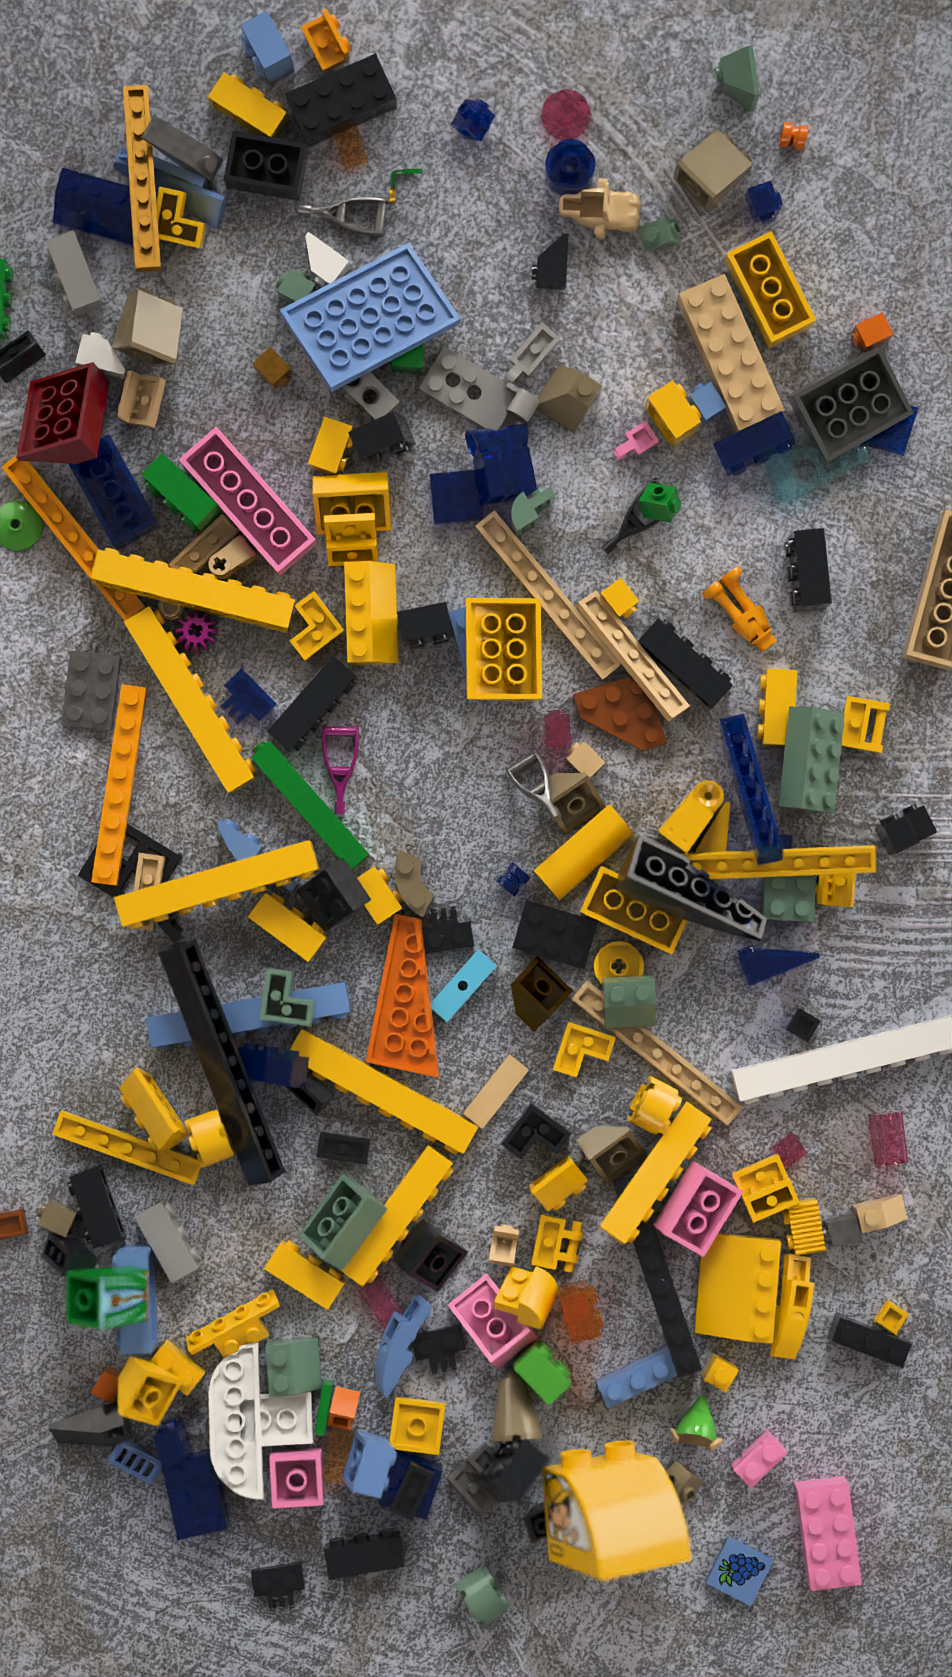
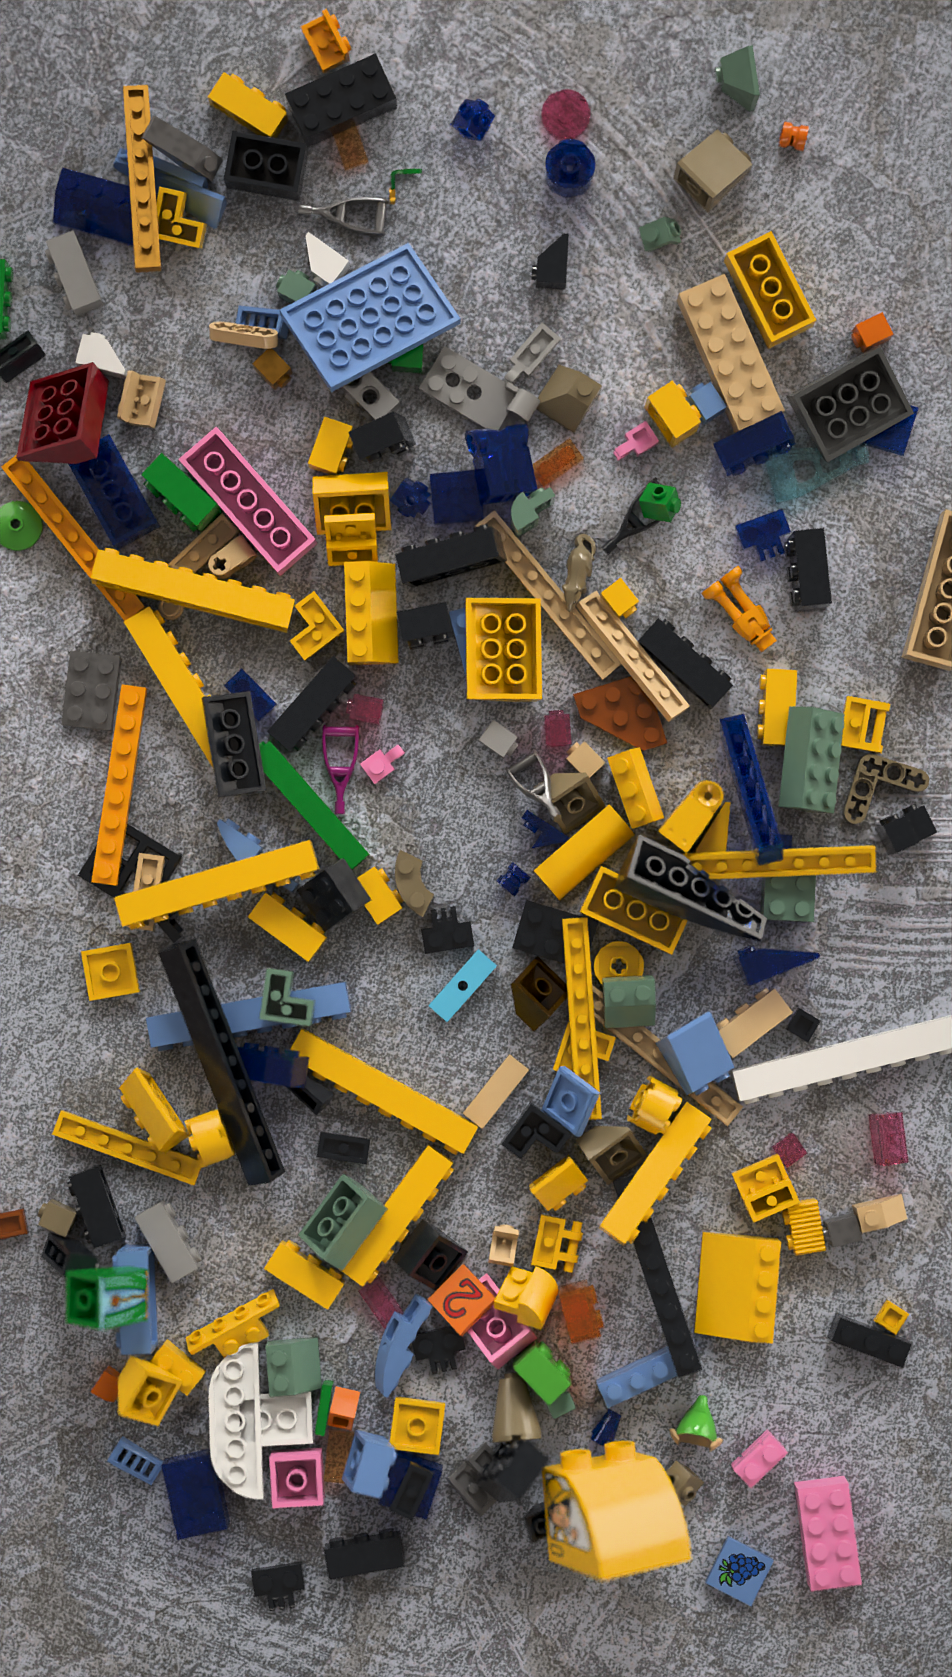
(94, 1427): black slope -> none
(110, 971): none -> yellow plate
(149, 328): slope -> none
(172, 1441): clear blue brick -> none
(201, 623): magenta gear -> none
(234, 744): none -> black slope
(243, 335): none -> tan beam
(266, 48): medium blue brick -> none
(276, 320): none -> medium blue slope
(365, 709): none -> clear pink brick
(379, 765): none -> bright pink plate
(403, 500): none -> clear blue brick
(403, 1017): orange wing -> none
(450, 556): none -> black brick
(462, 1299): none -> orange tile
(481, 1597): sand green brick -> none
(499, 740): none -> light grey brick
(549, 834): none -> clear blue slope
(557, 463): none -> clear orange plate
(561, 1405): none -> sand green slope
(570, 1101): none -> medium blue tile
(578, 569): none -> dark tan animal
(581, 1004): none -> yellow tile
(602, 209): tan piece -> none
(606, 1428): none -> clear blue cone
(635, 787): none -> yellow brick
(696, 1054): none -> medium blue slope
(698, 1208): bright pink brick -> none
(719, 1372): yellow brick -> none
(753, 1021): none -> tan brick
(763, 202): clear blue brick -> none
(764, 533): none -> clear blue hinge
(794, 1307): yellow slope -> none
(836, 890): yellow bracket -> none
(871, 778): none -> dark tan beam

